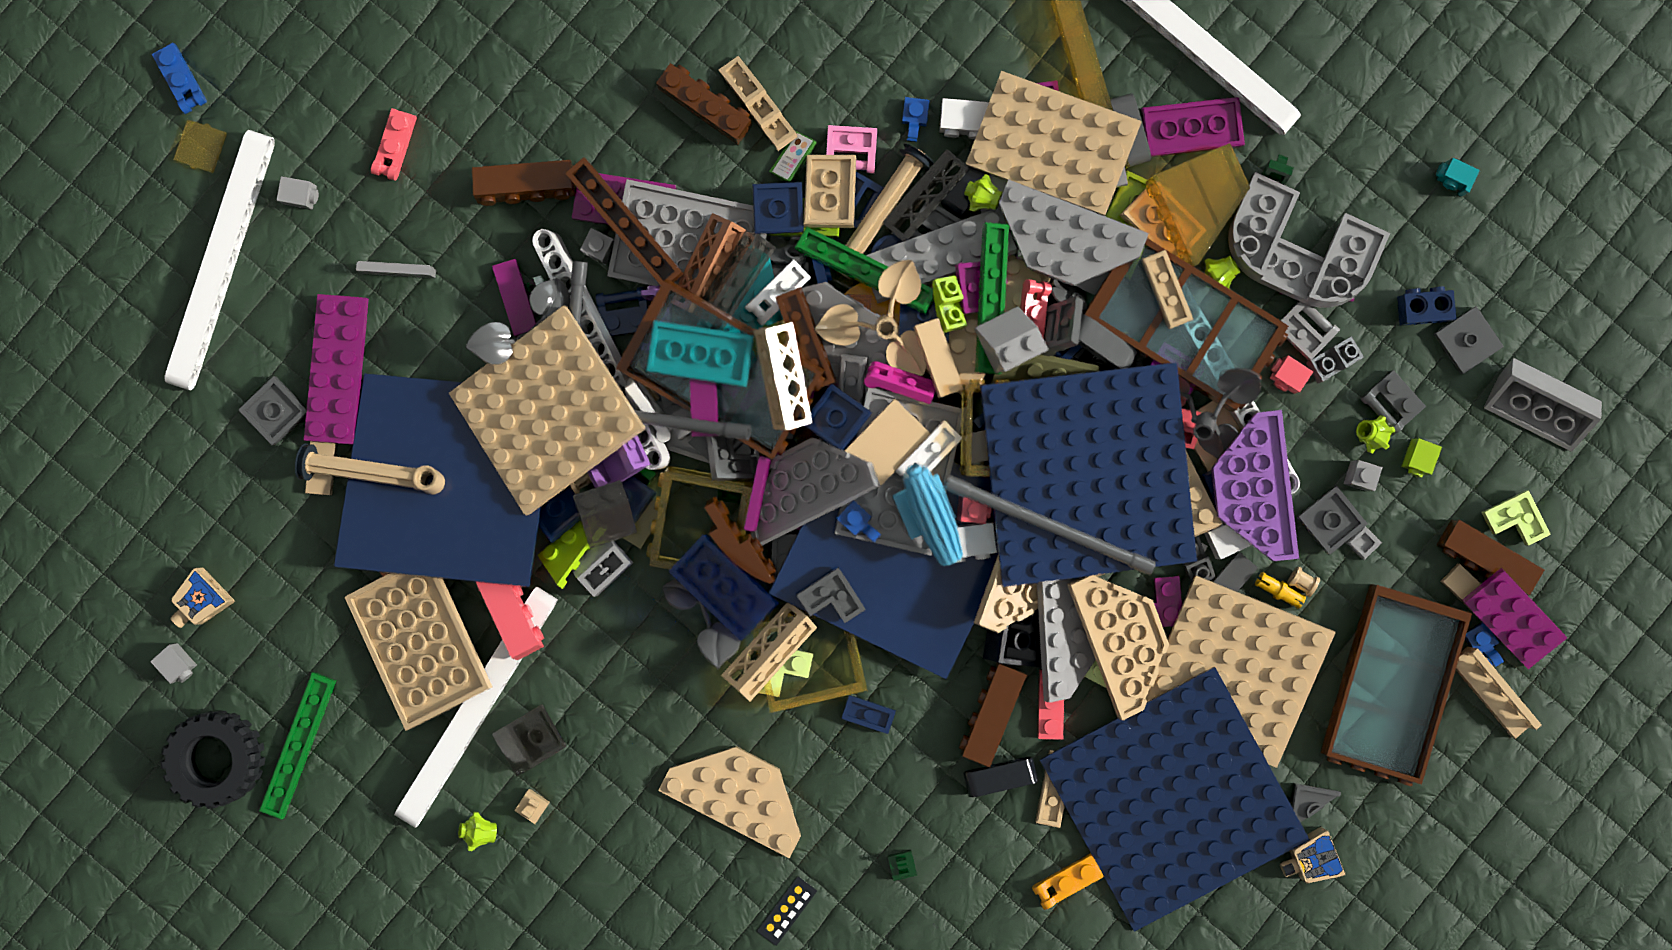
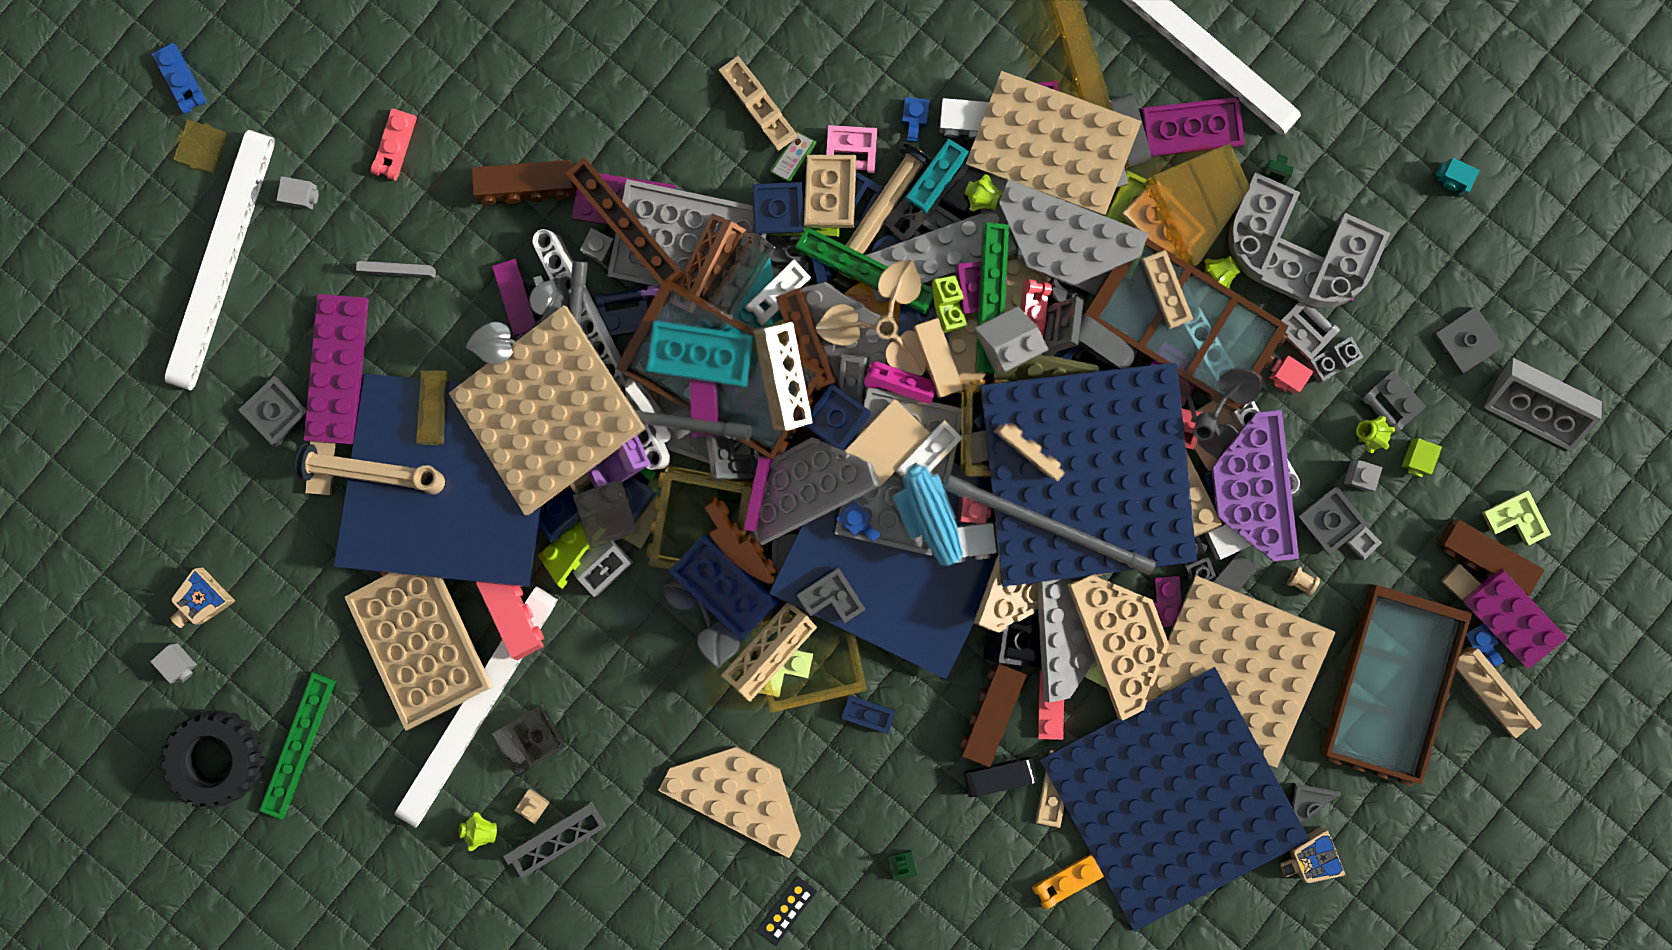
(432, 408): none -> clear yellow plate
(547, 835): none -> dark grey fence
(704, 104): reddish brown brick -> none
(937, 175): none -> teal tile
(1030, 451): none -> tan plate
(1280, 590): yellow pin -> none
(1426, 311): dark blue brick -> none

